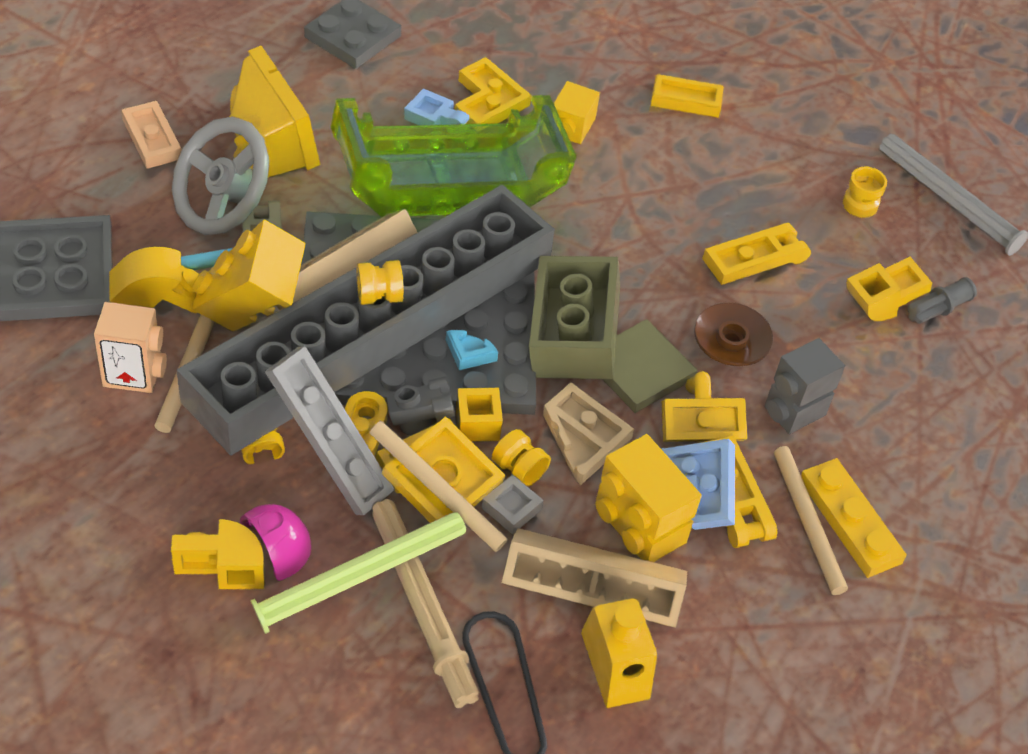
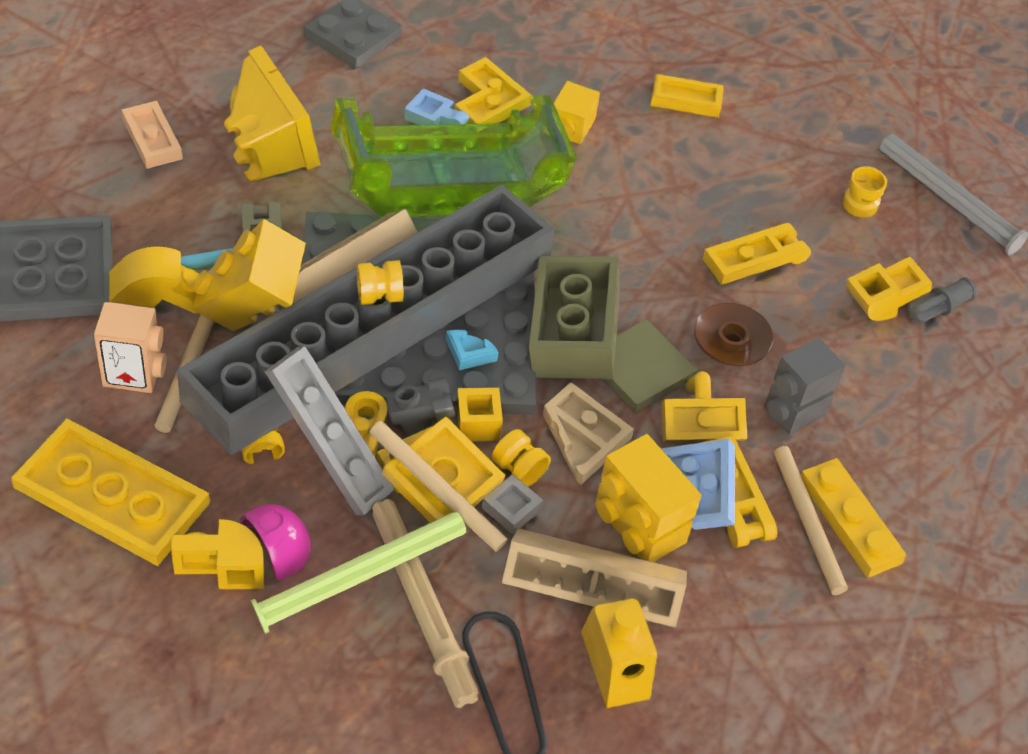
(111, 491): none -> yellow plate
(224, 177): light grey piece -> none

